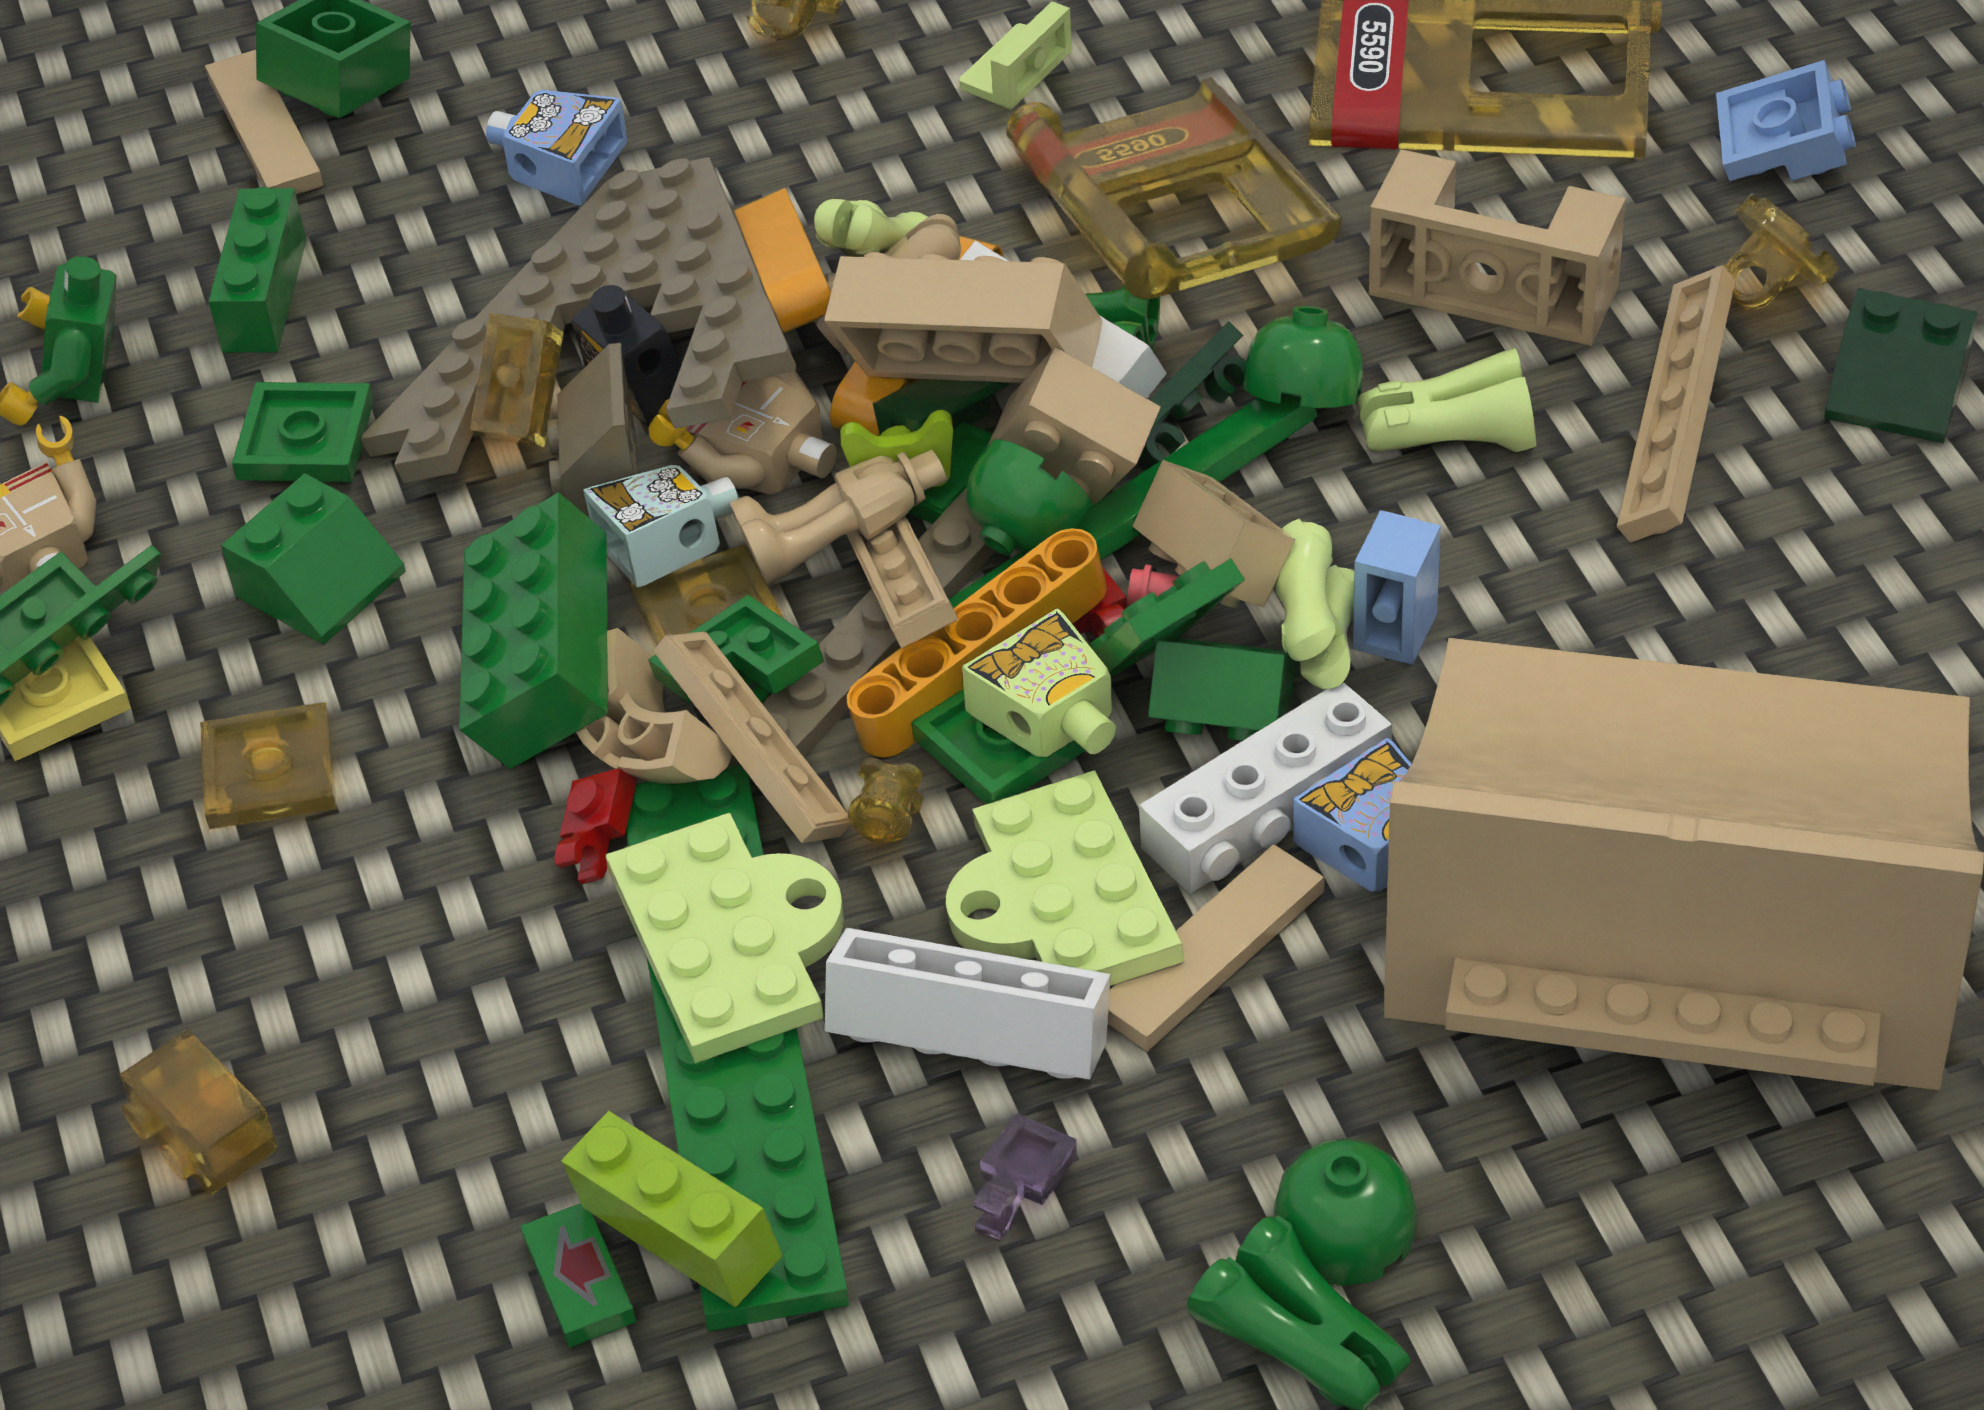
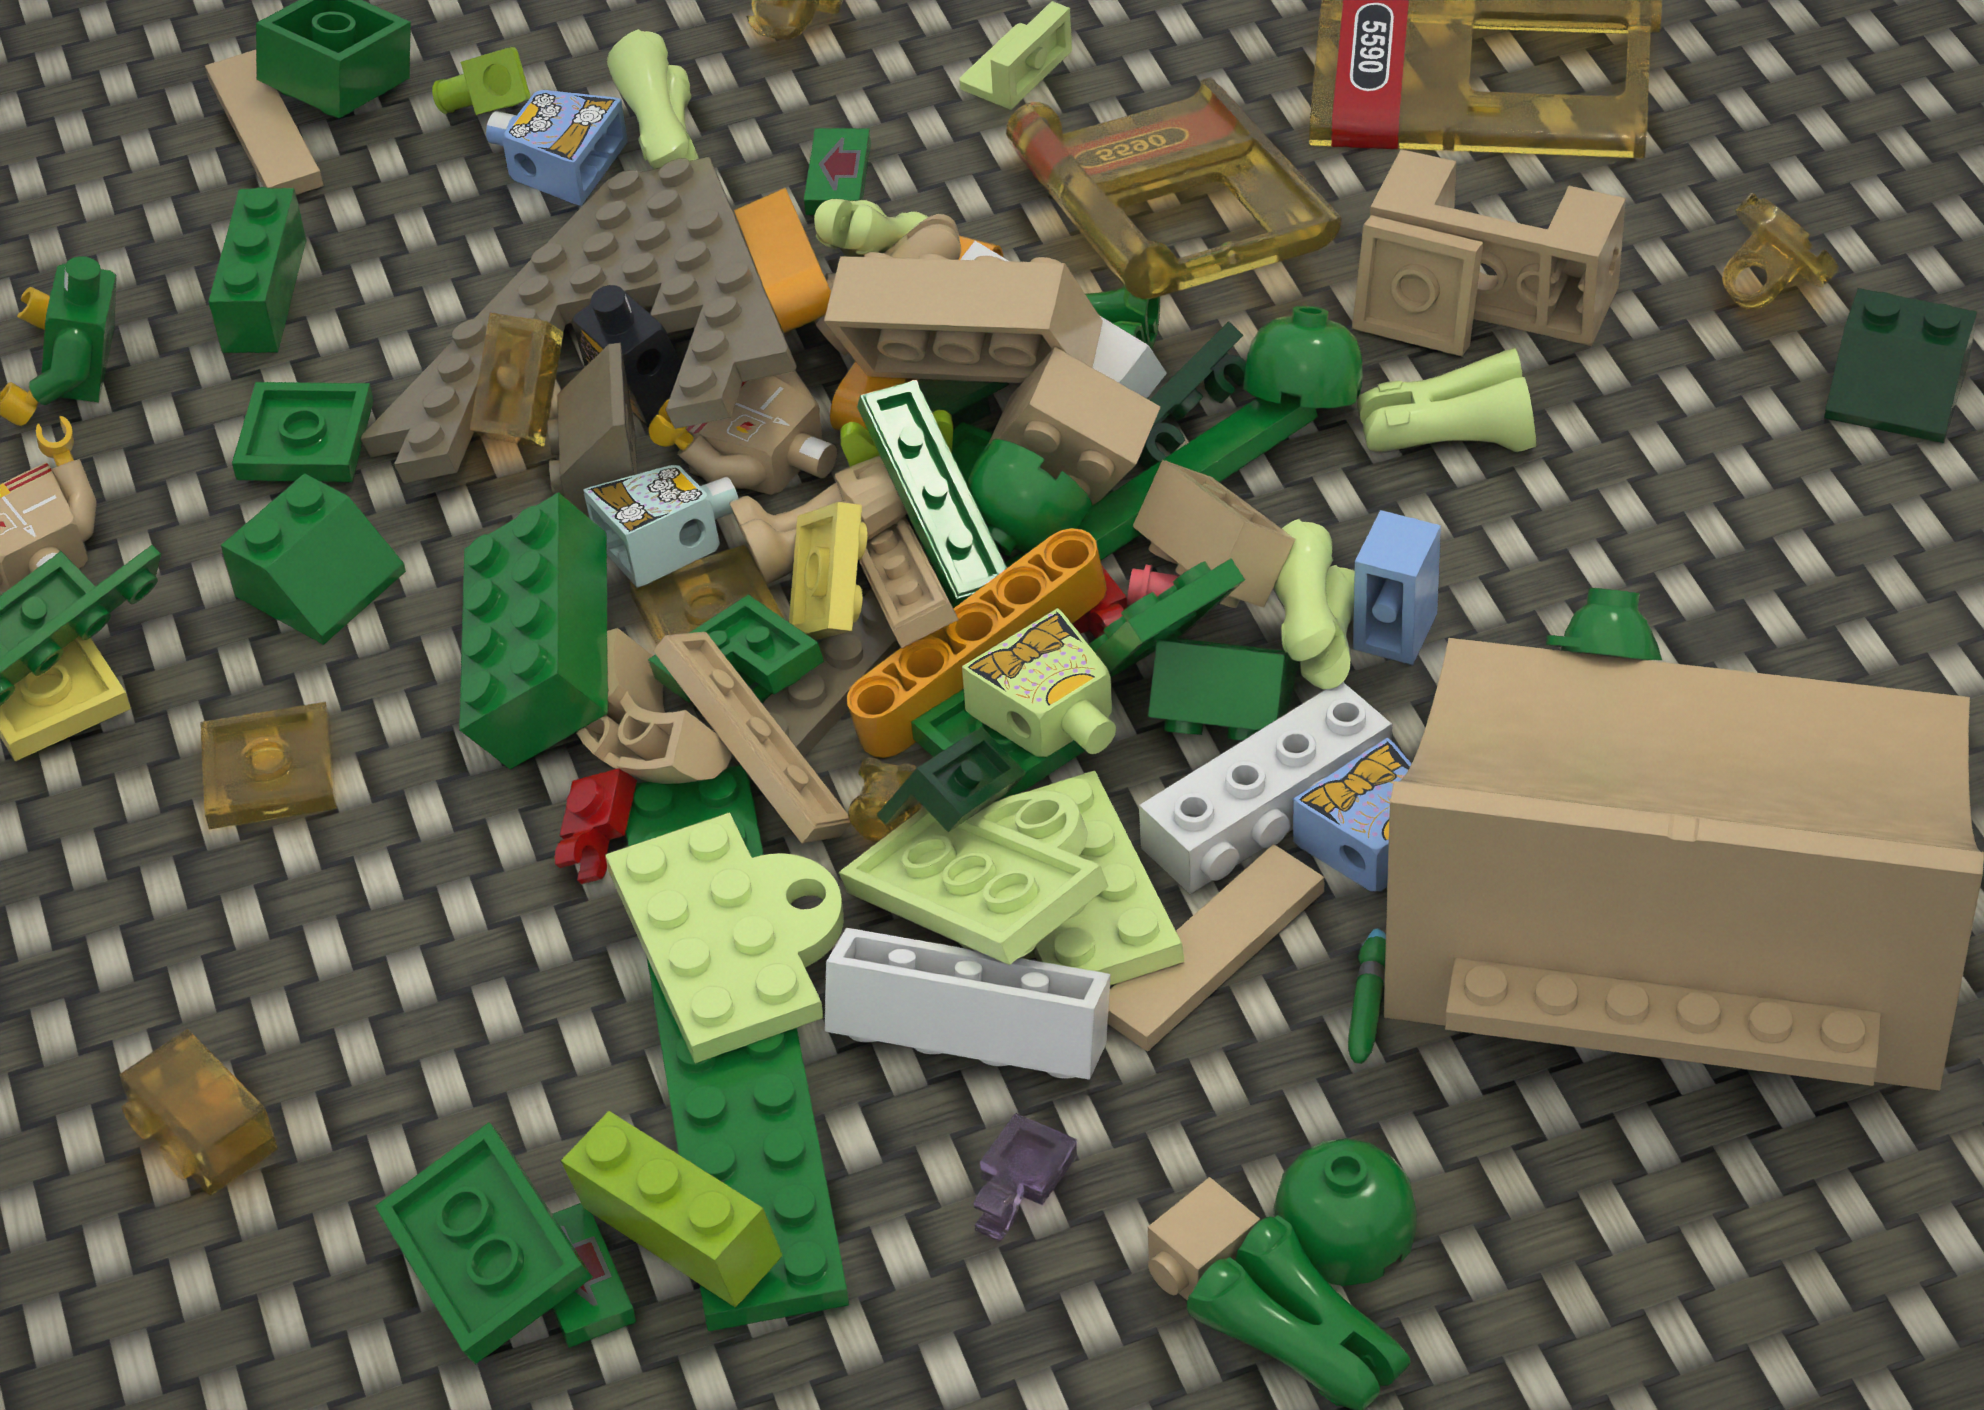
(483, 1243): none -> green plate
(487, 84): none -> lime bracket
(655, 94): none -> yellowish green piece
(825, 570): none -> light yellow plate
(837, 166): none -> green tile
(931, 489): none -> tile
(957, 781): none -> dark green panel
(989, 881): none -> yellowish green plate
(1195, 1235): none -> tan brick
(1367, 997): none -> green piece
(1417, 285): none -> tan plate
(1609, 627): none -> green piece
(1676, 405): tan plate -> none
(1785, 122): light blue plate -> none

